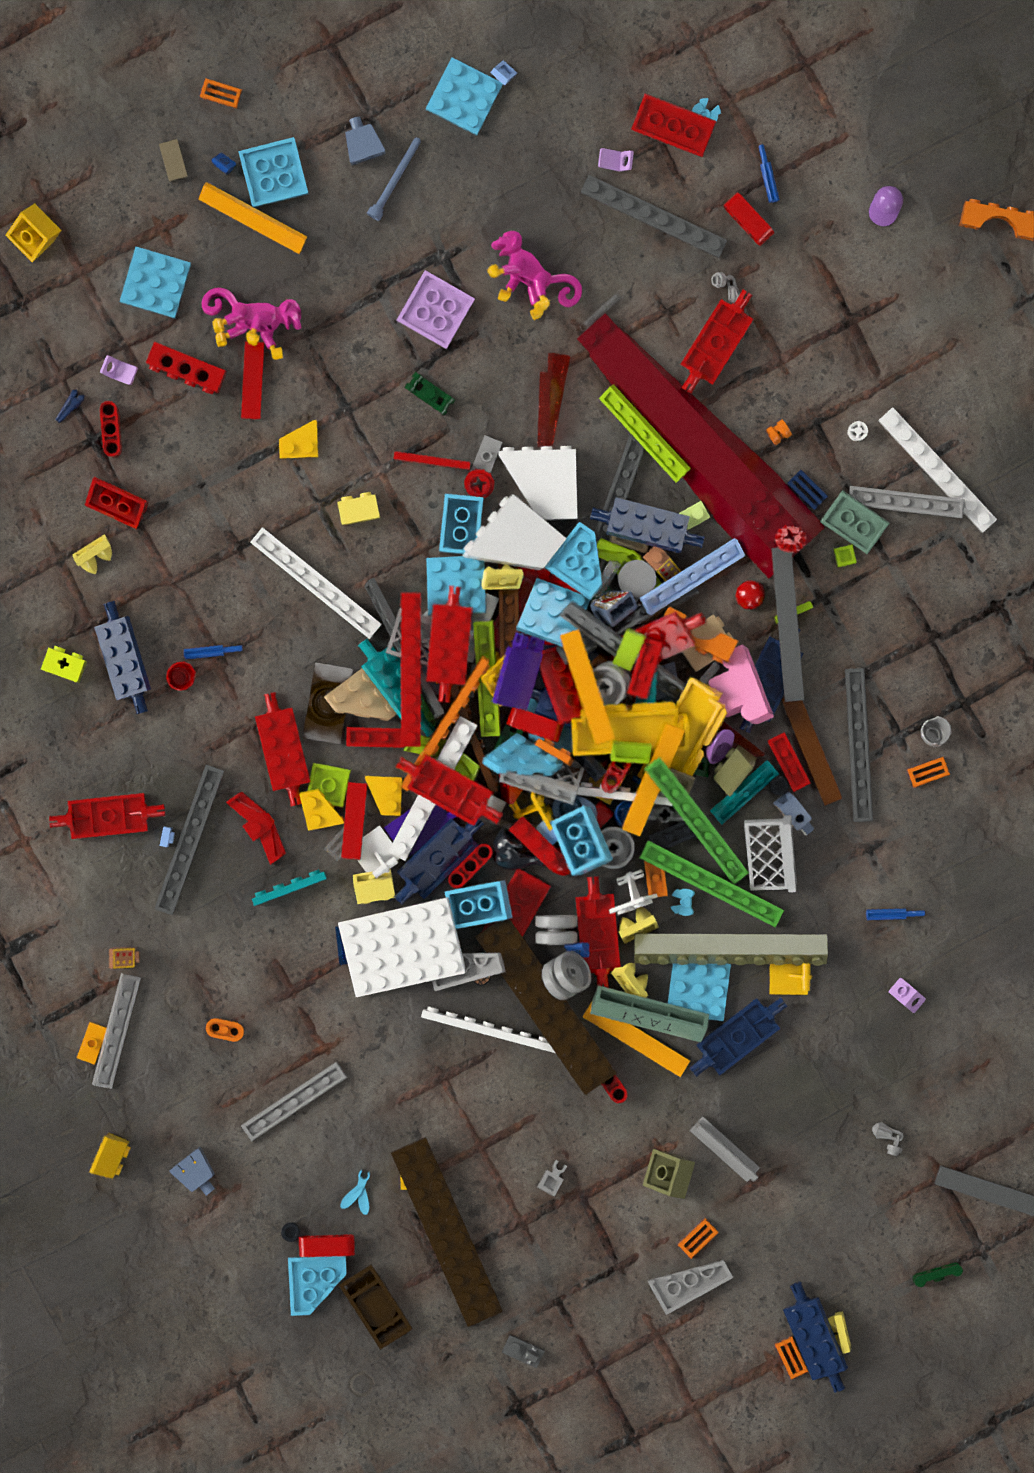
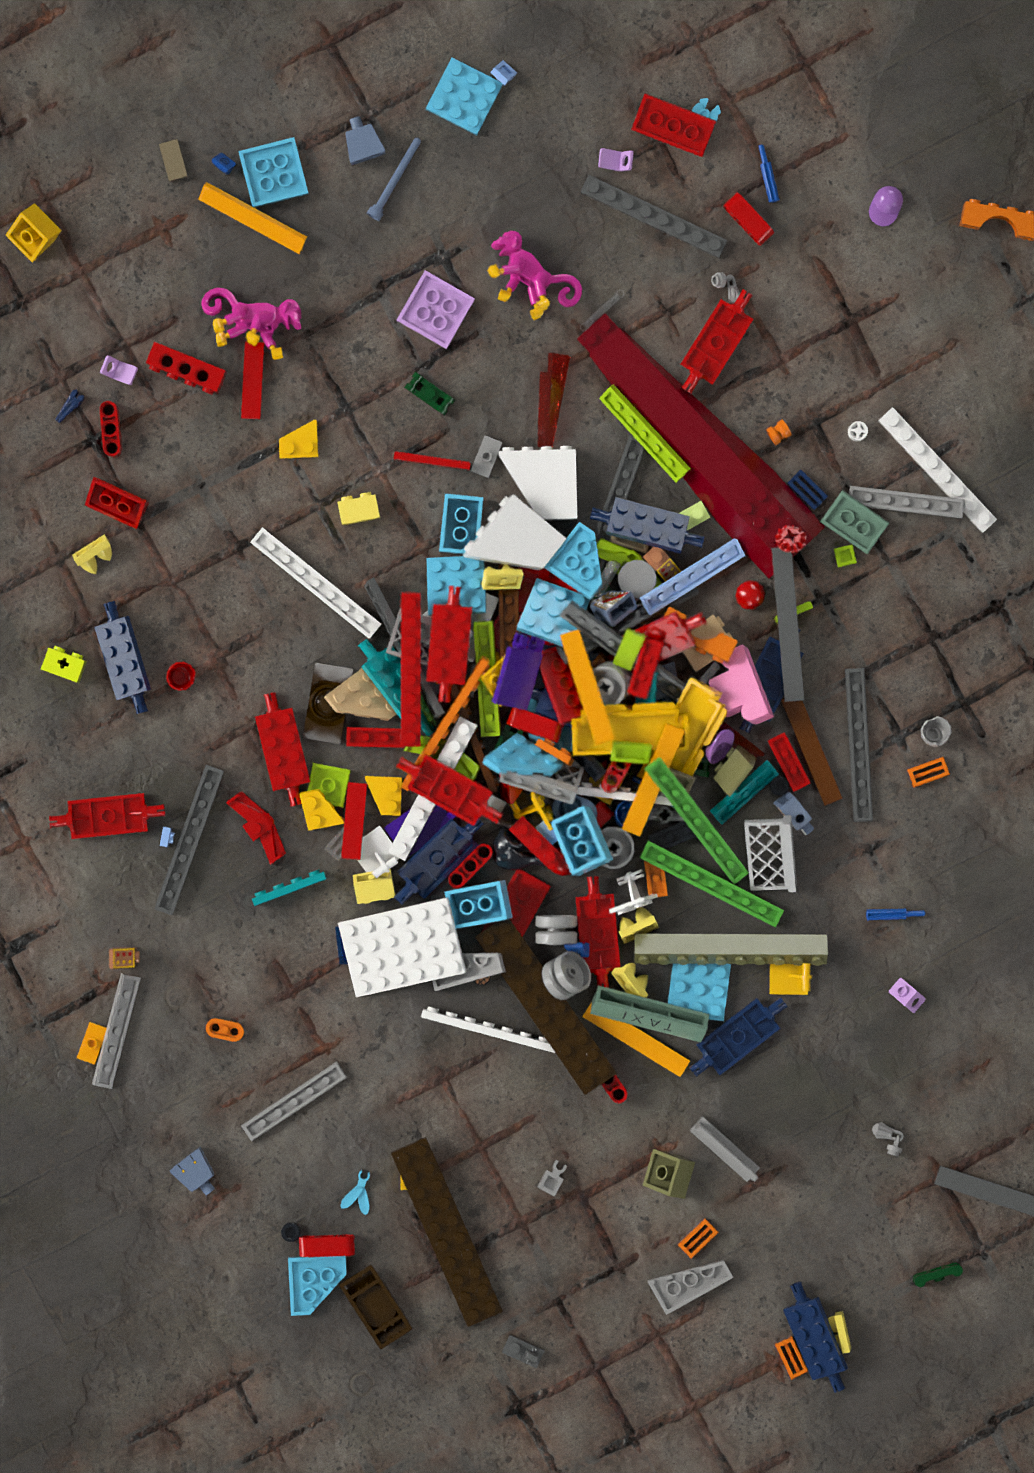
(110, 1156): yellow slope -> none
(155, 282): medium azure plate -> none
(205, 89): orange tile -> none
(210, 651): blue axle -> none
(475, 490): red gear -> none
(686, 902): medium azure piece -> none

